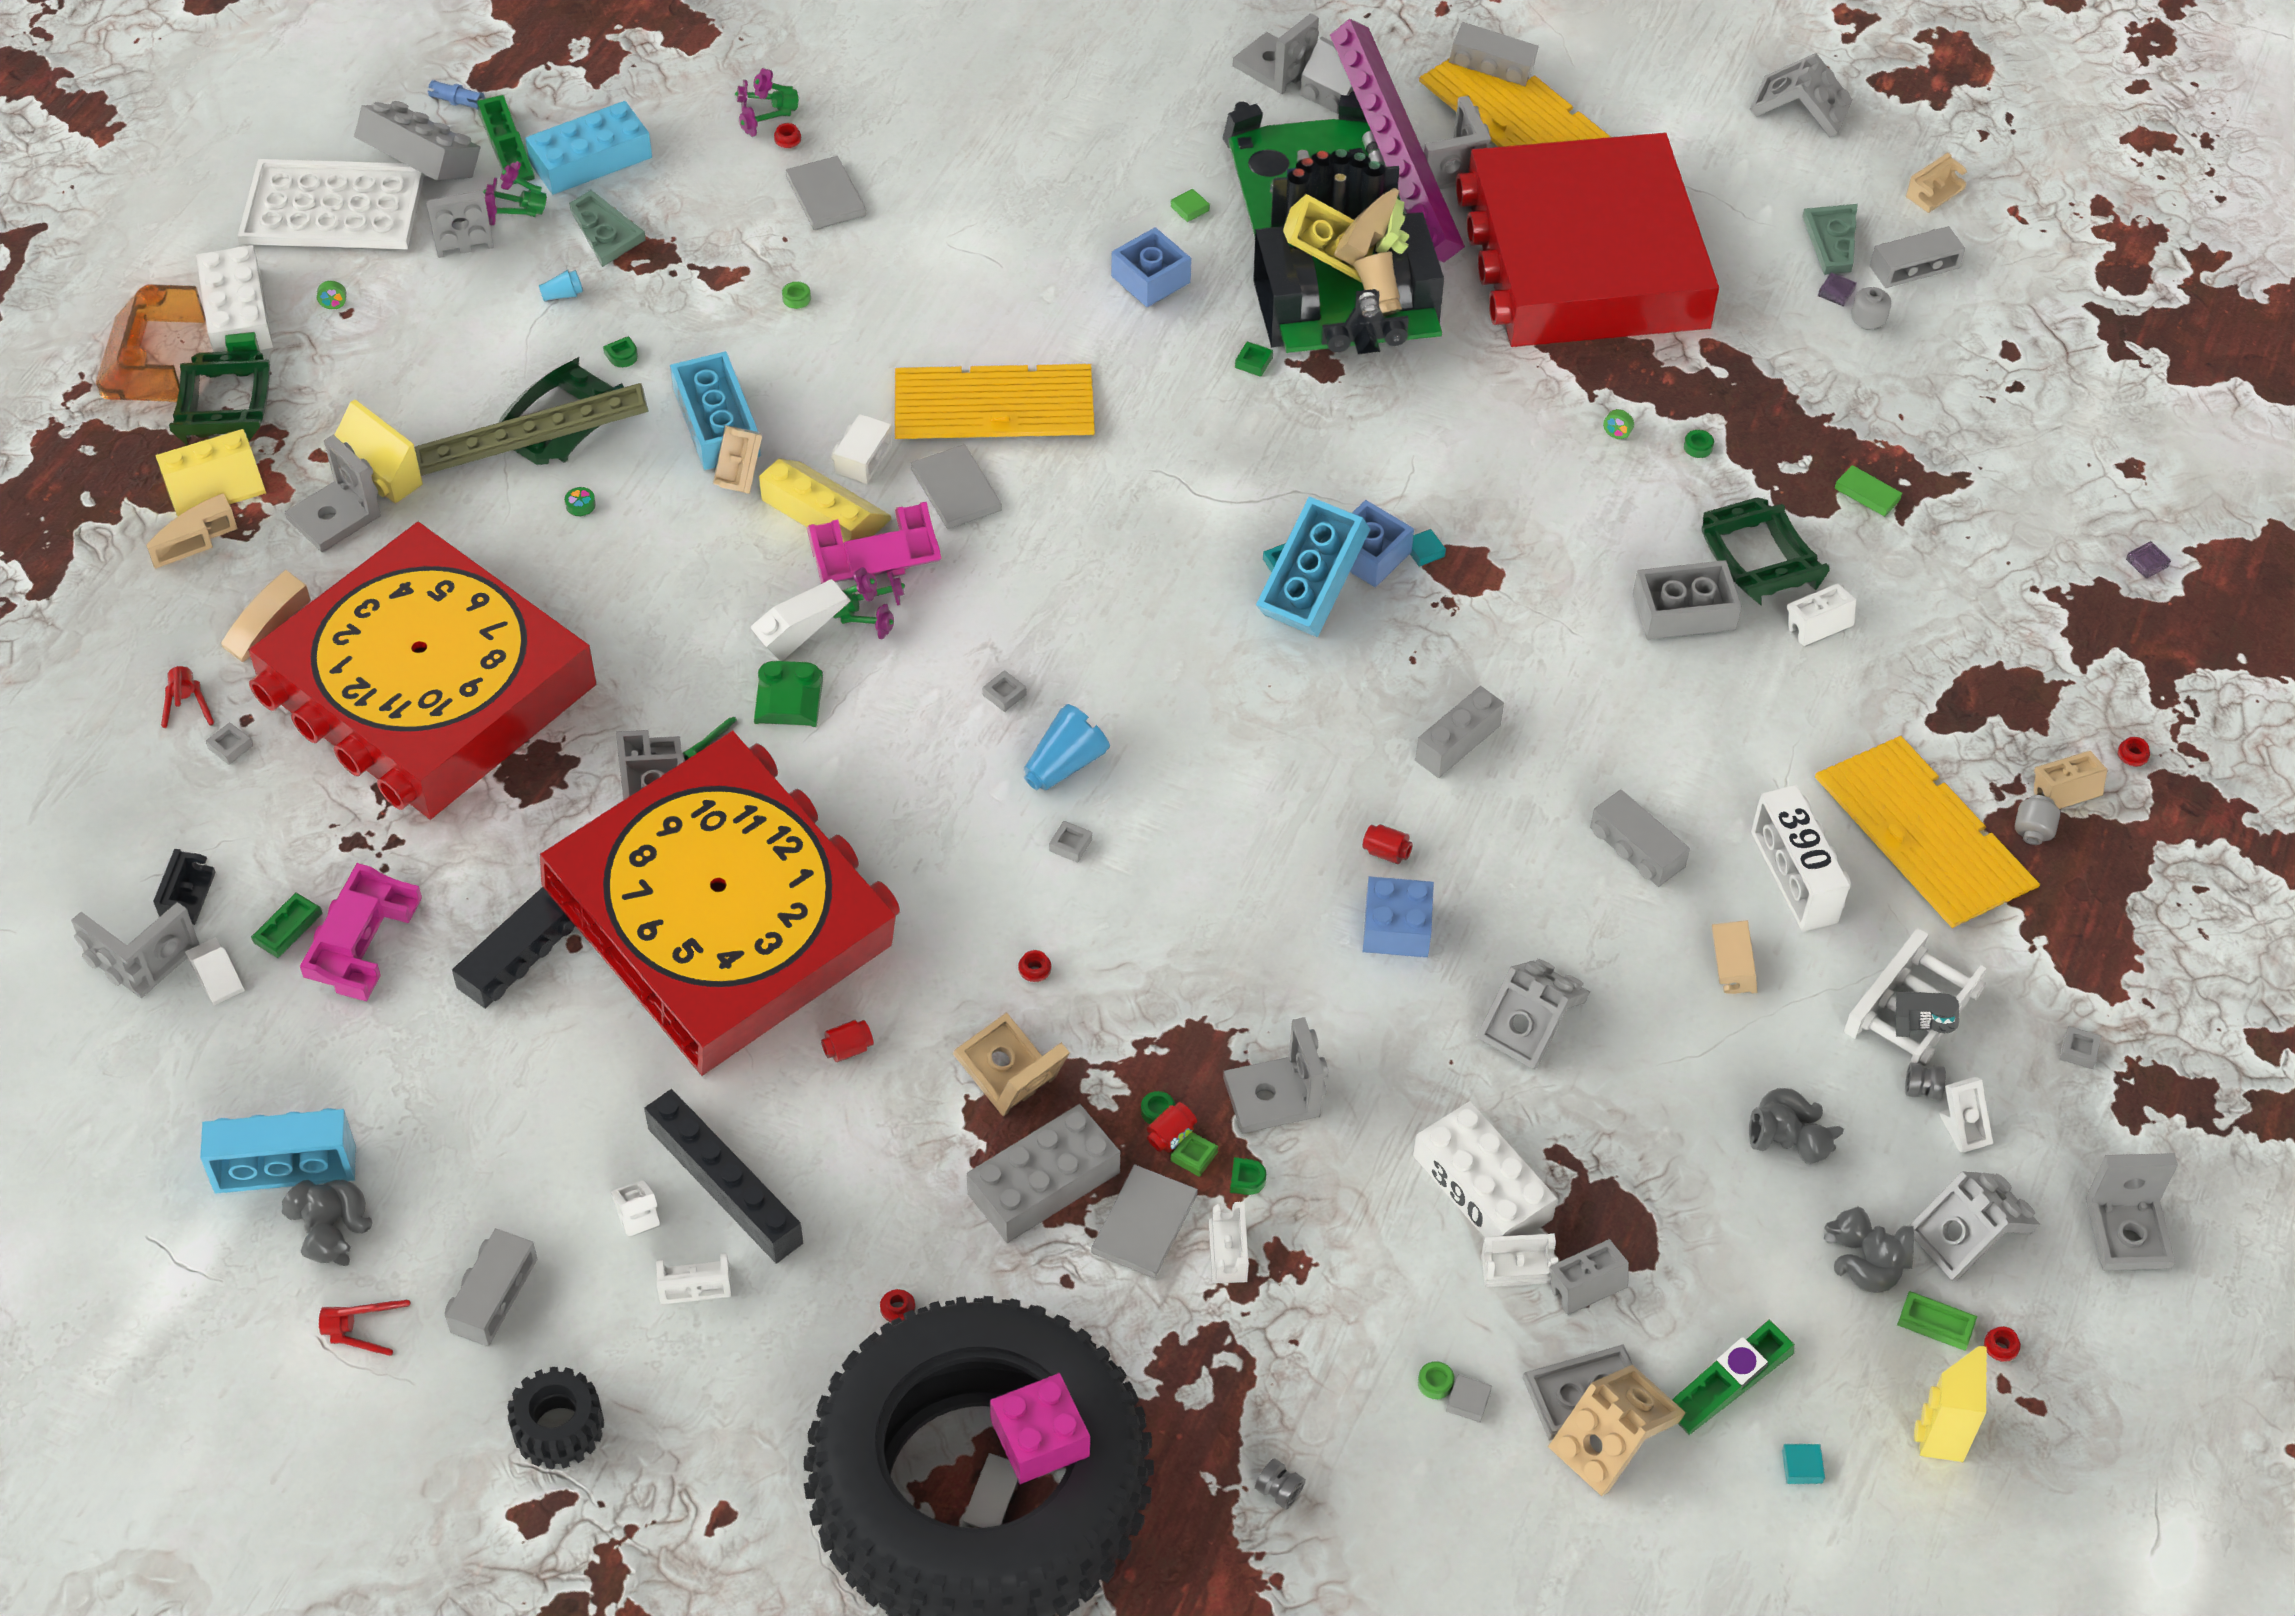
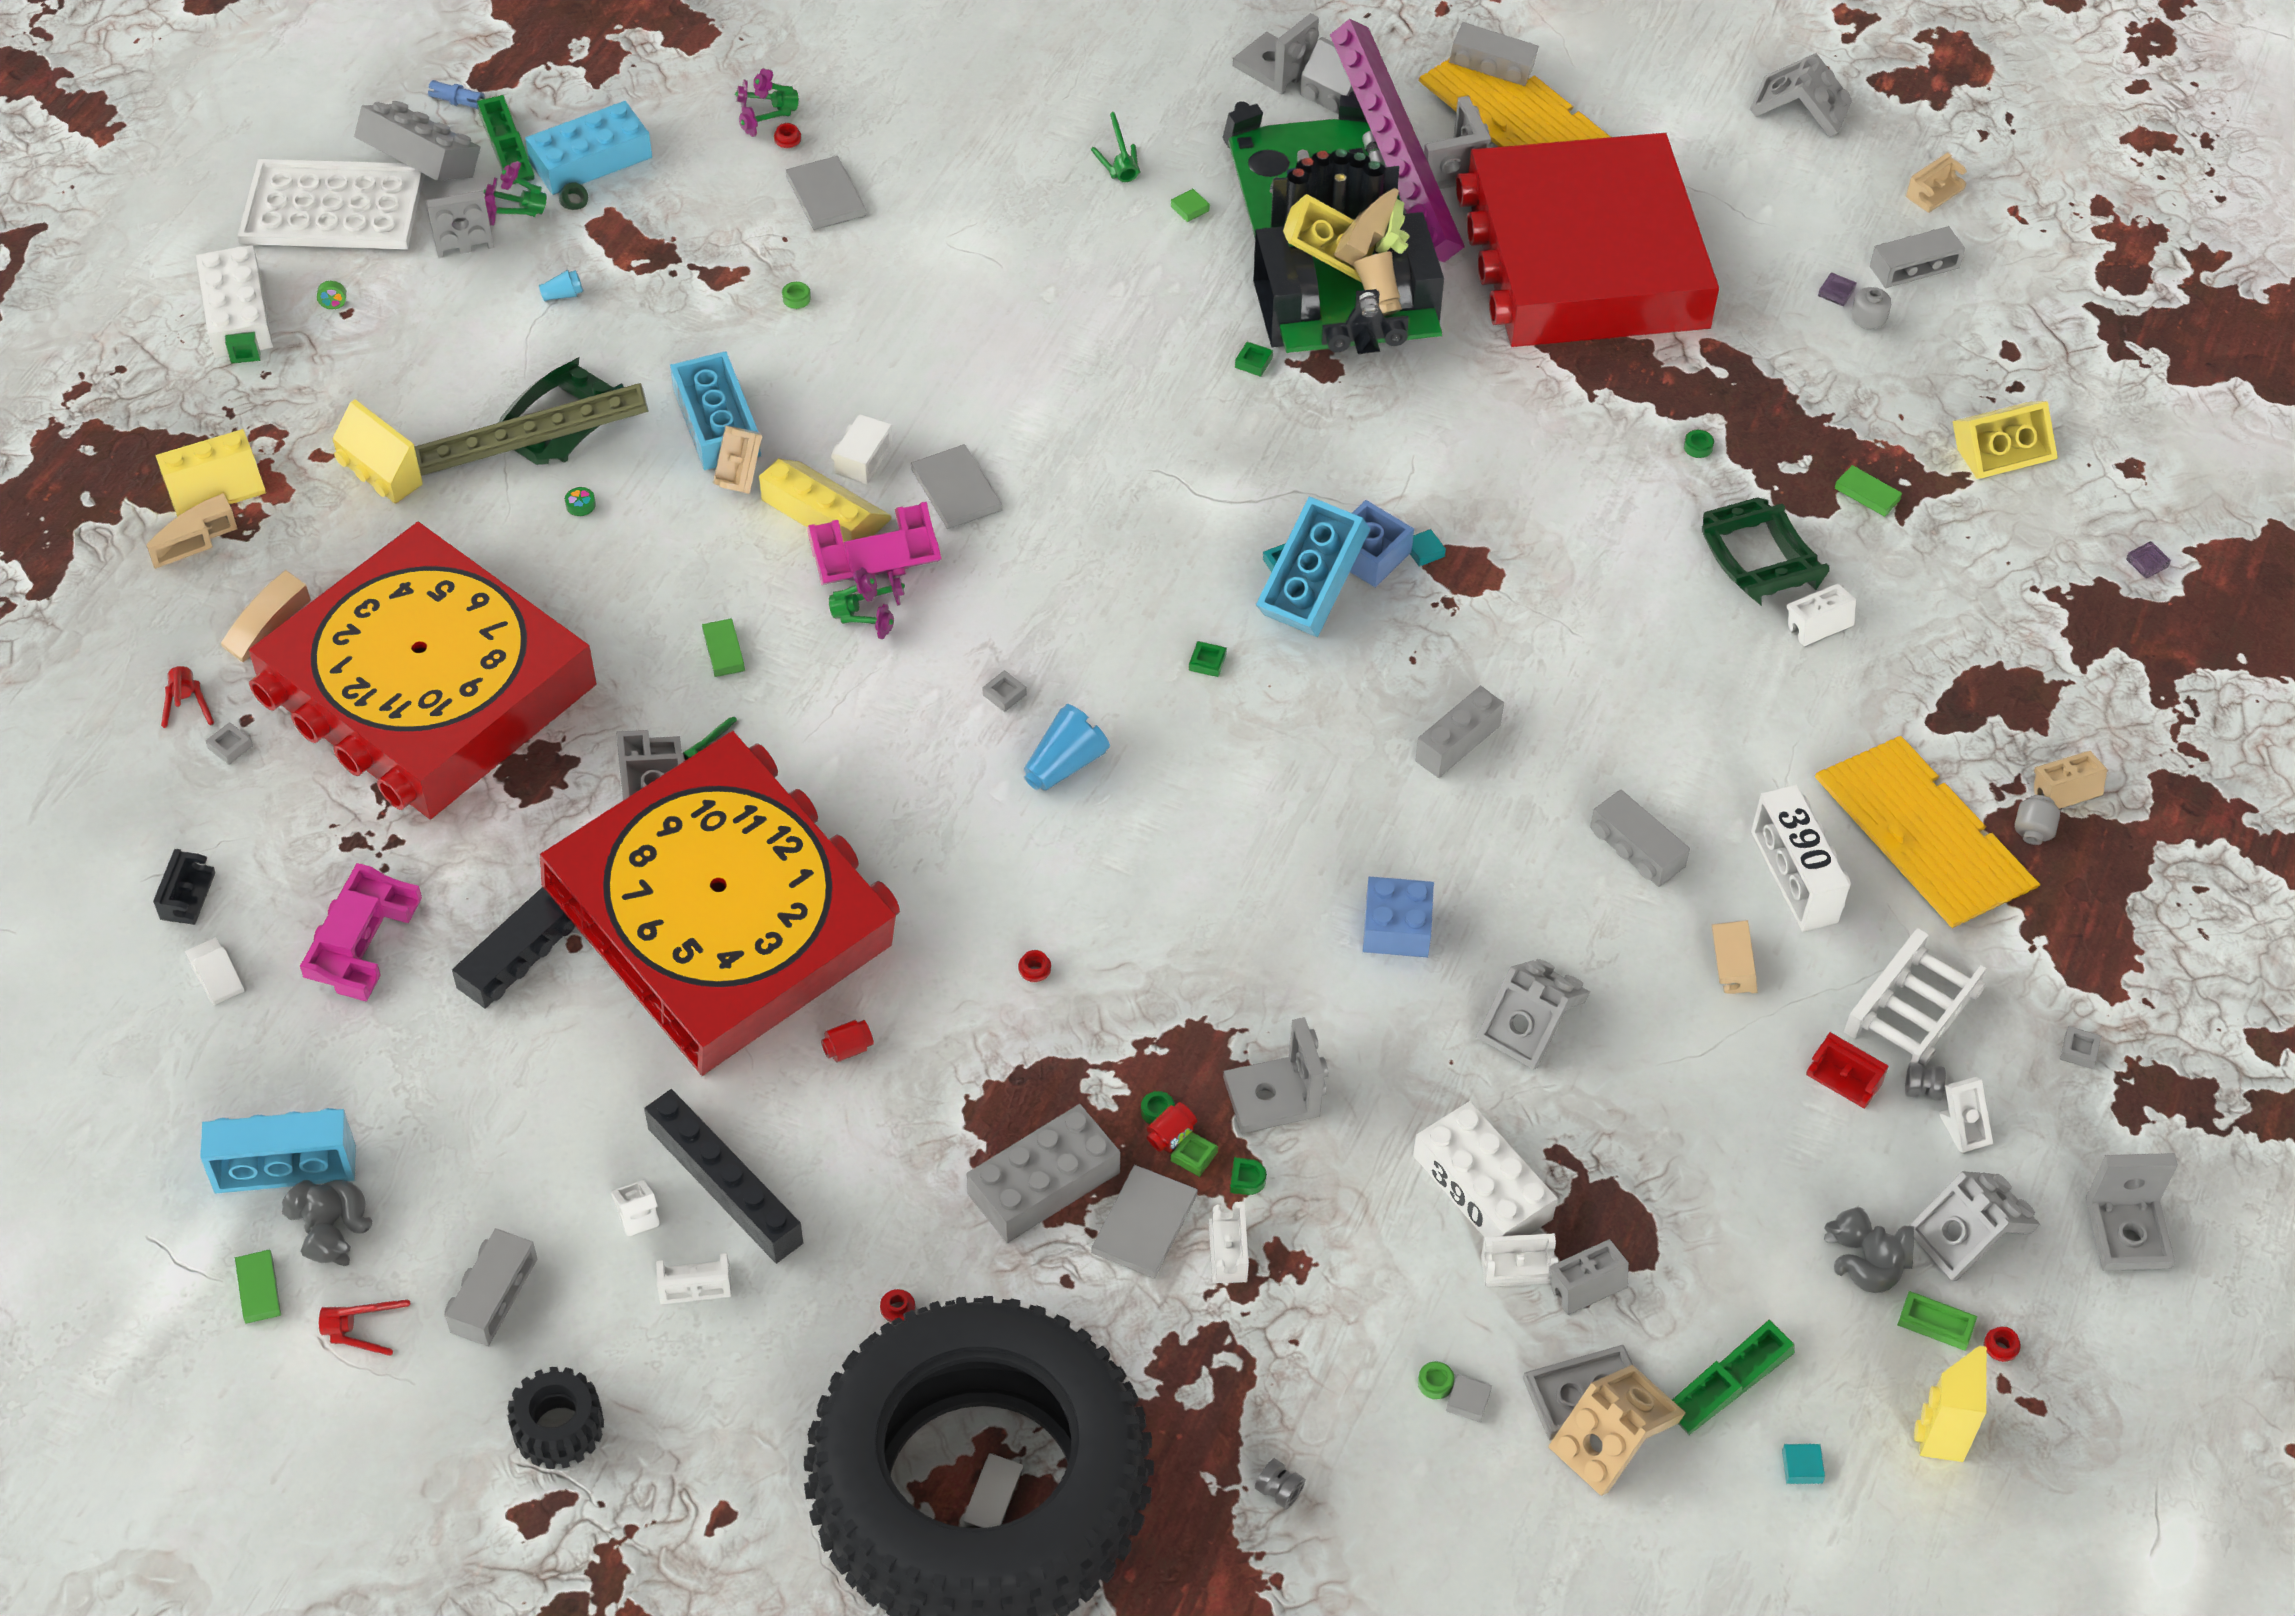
(124, 364): clear orange windscreen -> none
(143, 960): light grey bracket -> none
(212, 365): dark green wedge -> none
(257, 1286): none -> bright green tile
(286, 925): green plate -> none
(348, 498): light grey bracket -> none
(573, 188): none -> dark green piece
(605, 227): sand green wing -> none
(621, 352): green tile -> none
(723, 647): none -> bright green tile
(788, 693): green slope -> none
(798, 618): white slope -> none
(993, 401): yellow door -> none
(1022, 1076): tan bracket -> none
(1040, 1428): dark pink brick -> none
(1070, 841): light grey tile -> none
(1124, 165): none -> green plant
(1151, 267): medium blue brick -> none
(1207, 659): none -> green tile
(1387, 843): red brick -> none
(1618, 424): bright green tile -> none
(1686, 600): light grey brick -> none
(1743, 1361): tile -> none
(1781, 1120): dark grey animal -> none
(1832, 236): sand green wing -> none
(1847, 1070): none -> red hinge
(1926, 1012): dark grey leg -> none
(2006, 438): none -> light yellow slope
(2134, 751): red plate -> none

